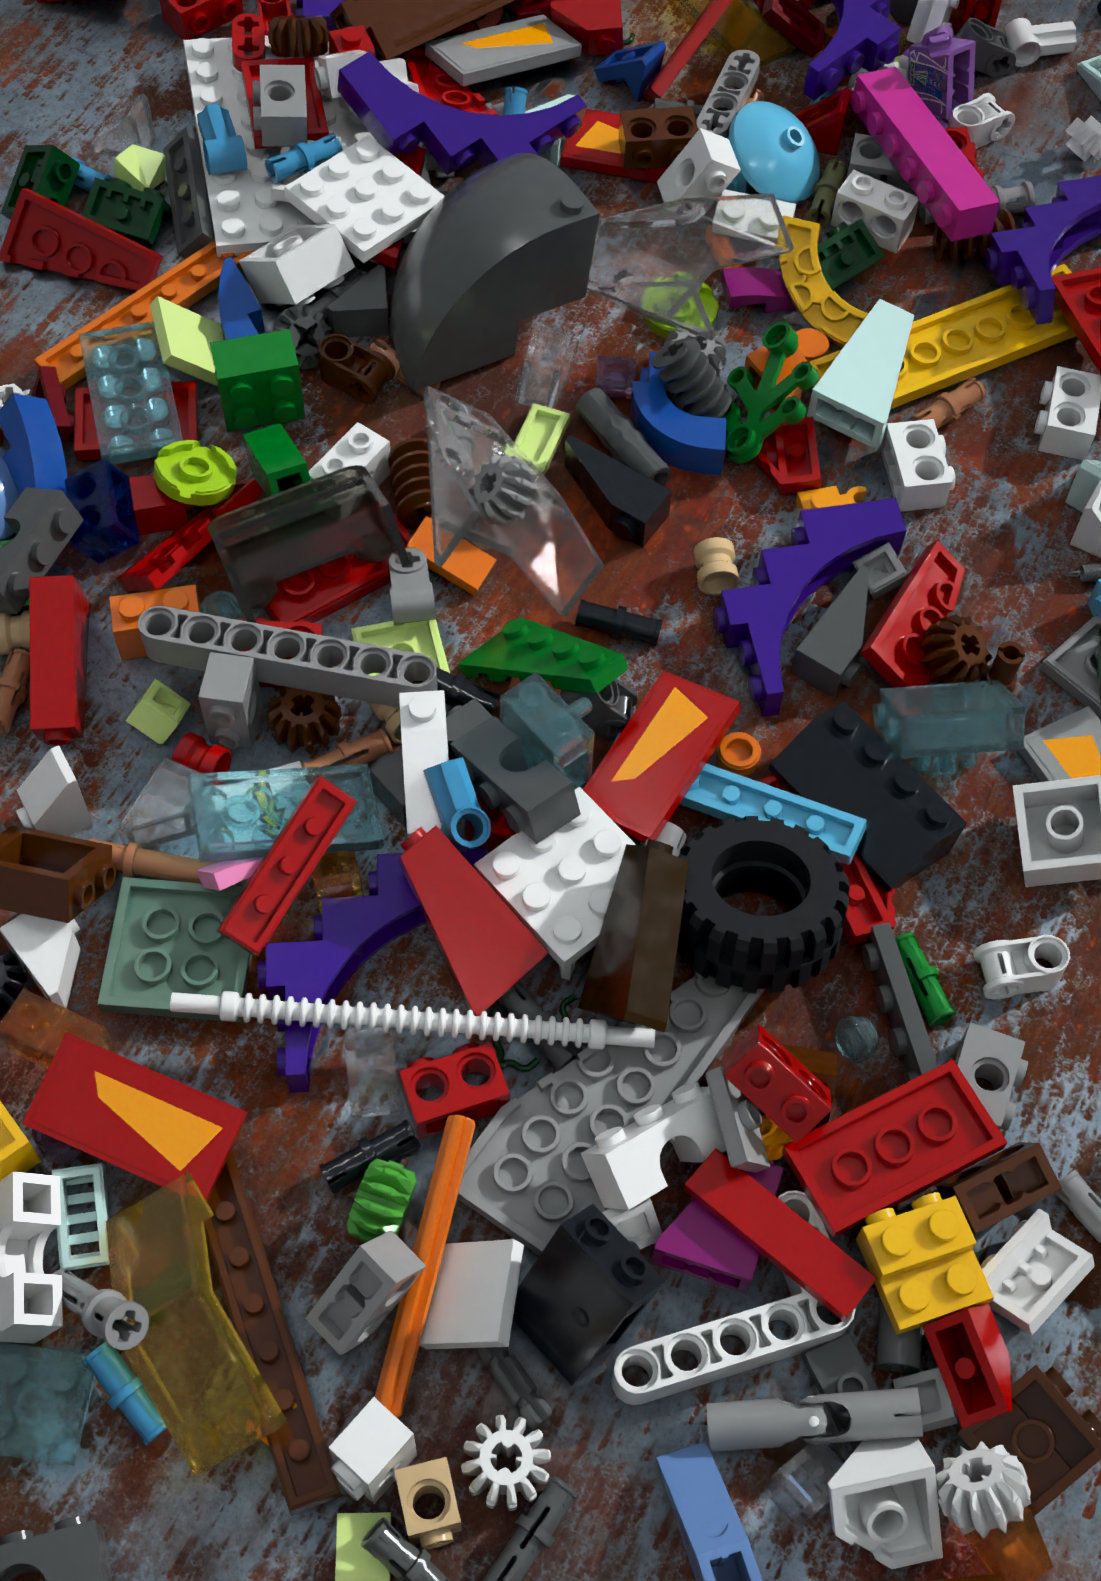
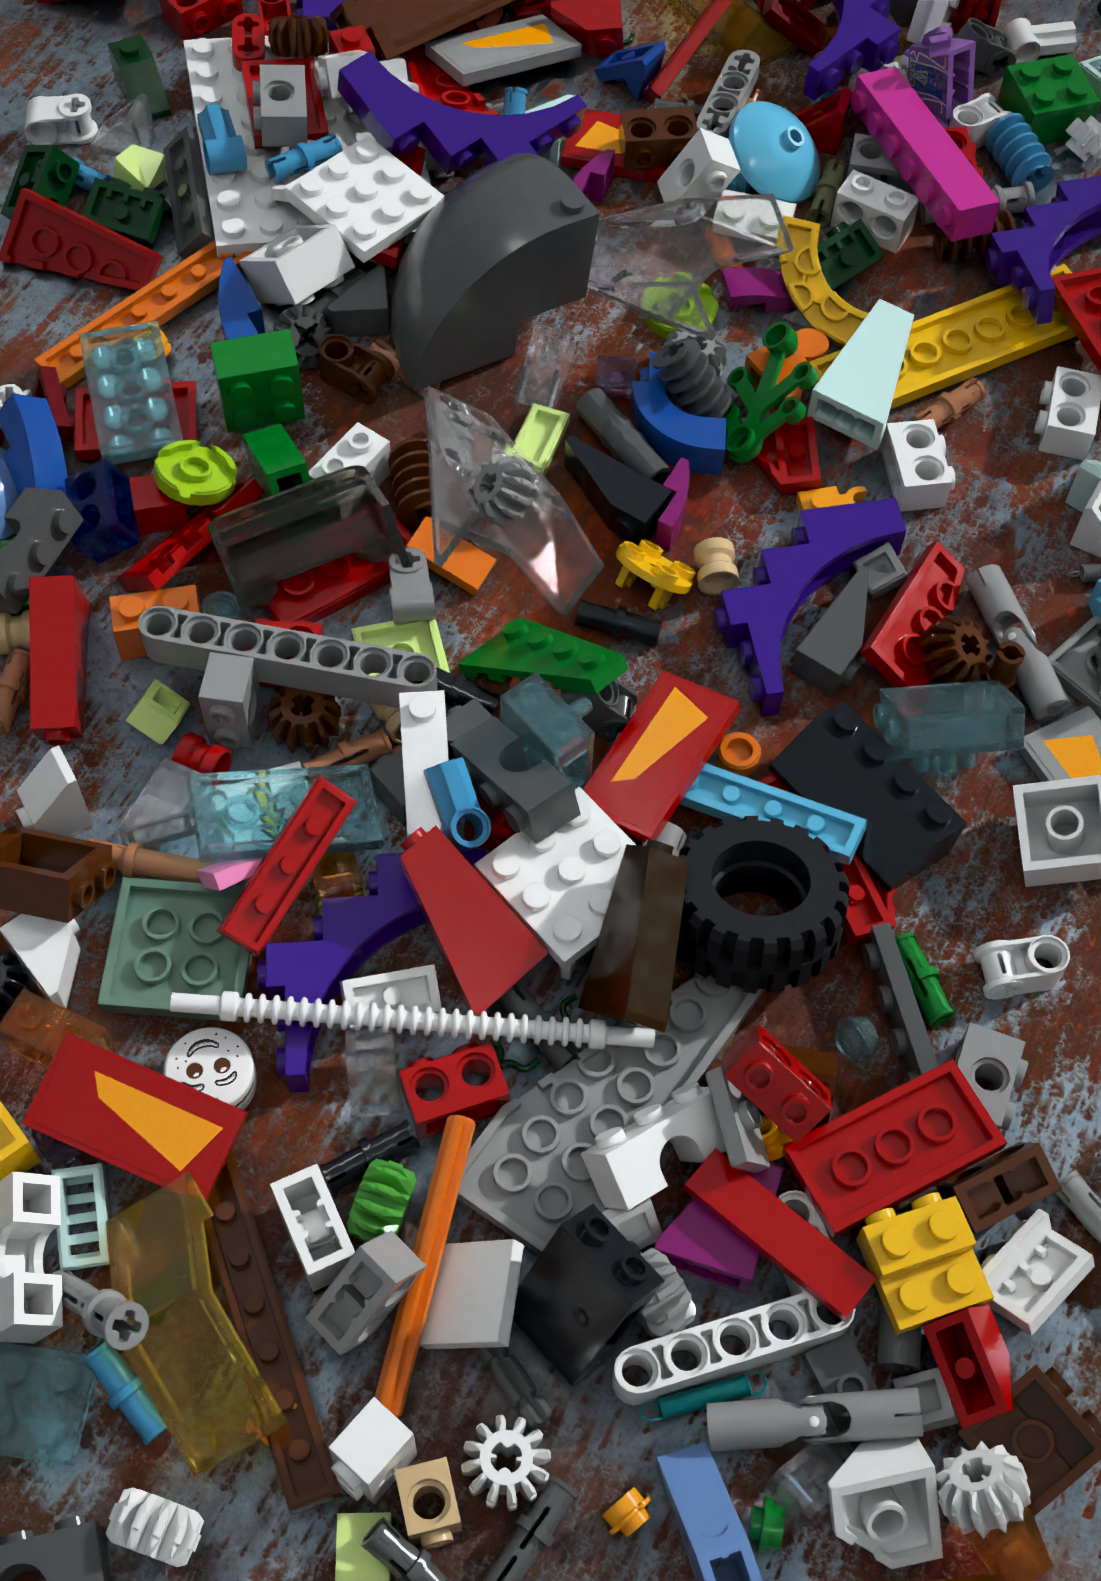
(57, 121): none -> white piece
(137, 73): none -> dark green slope
(154, 1527): none -> white gear
(185, 339): yellowish green tile -> none
(214, 1064): none -> white head
(313, 1225): none -> white brick
(405, 987): none -> white plate
(596, 176): none -> magenta slope
(627, 1513): none -> light orange plate
(647, 563): none -> yellow plate
(671, 1305): none -> light grey gear
(672, 518): none -> magenta slope
(698, 1397): none -> teal piece
(767, 1525): none -> green plate
(1019, 152): none -> dark azure piece
(1035, 674): none -> light grey piece
(1048, 95): none -> green brick

